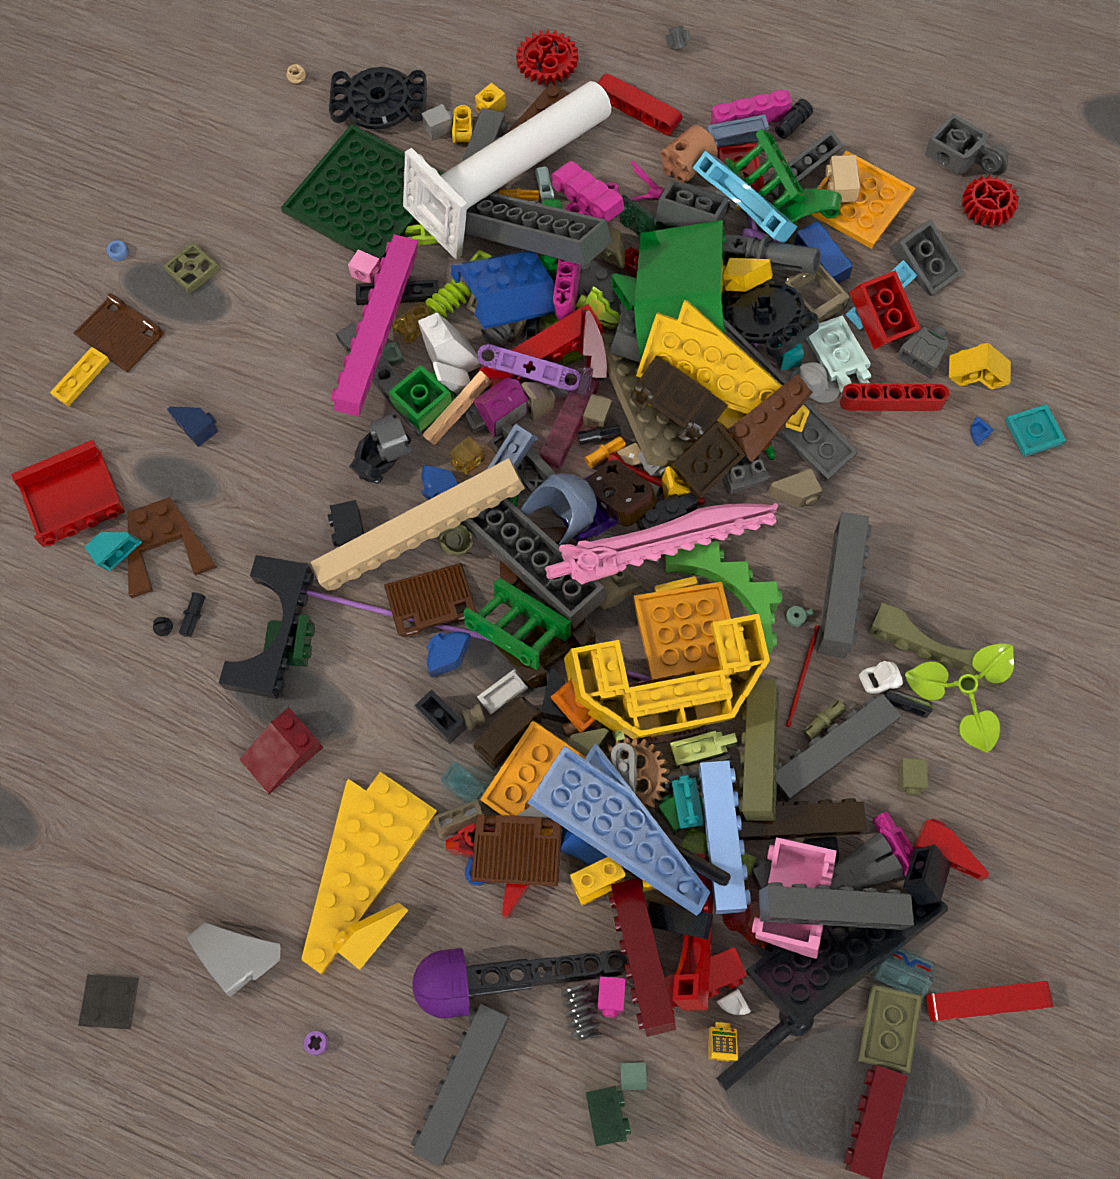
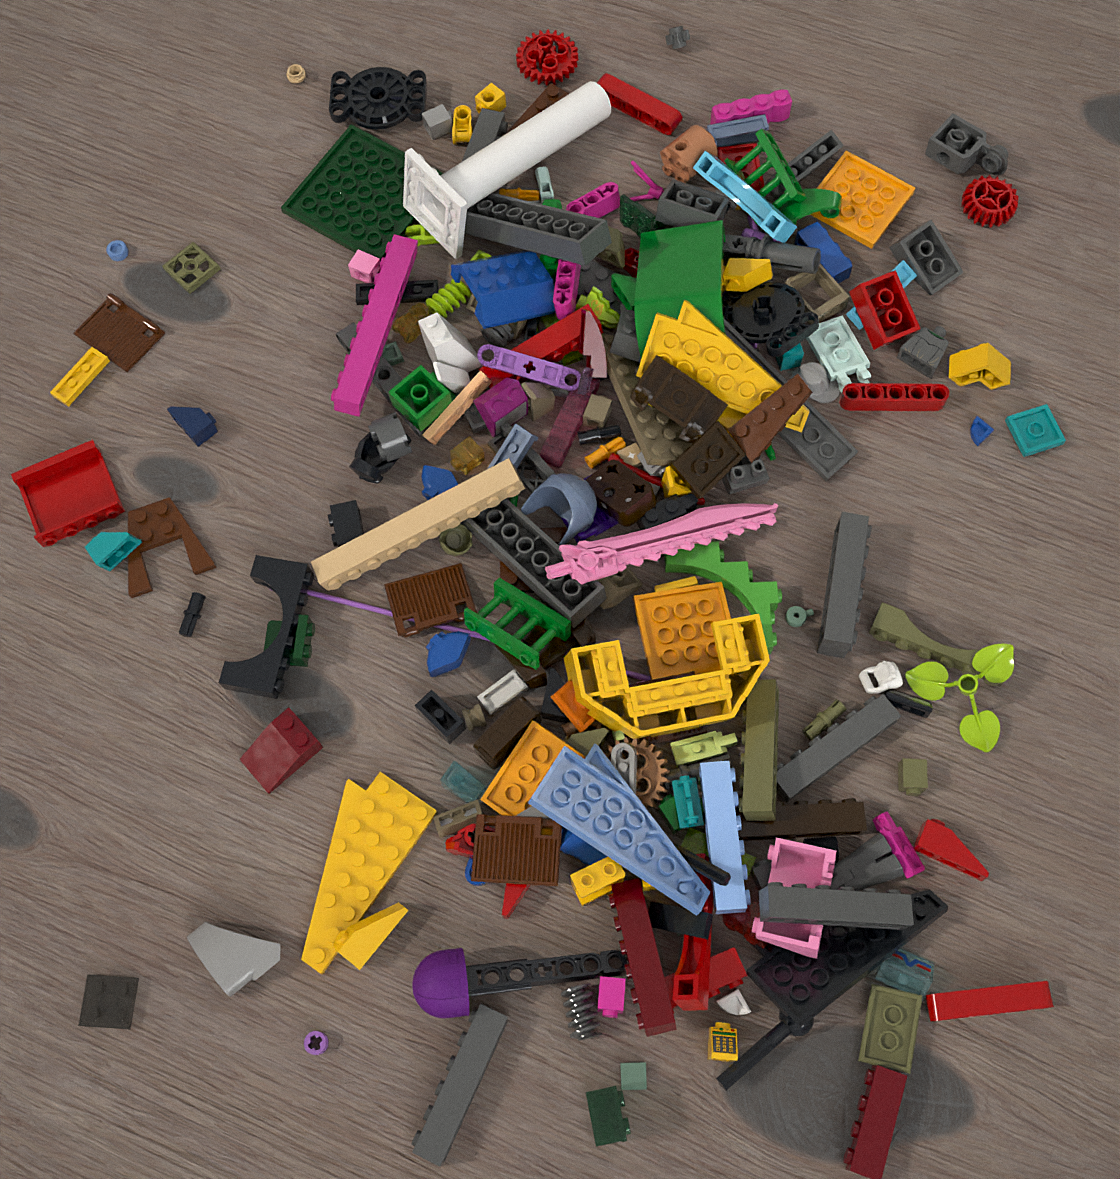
(162, 626): black piece -> none
(587, 191): dark pink brick -> none
(797, 489): dark tan slope -> none
(798, 114): black axle -> none
(802, 676): red piece -> none
(844, 177): tan brick -> none
(927, 875): black brick -> none

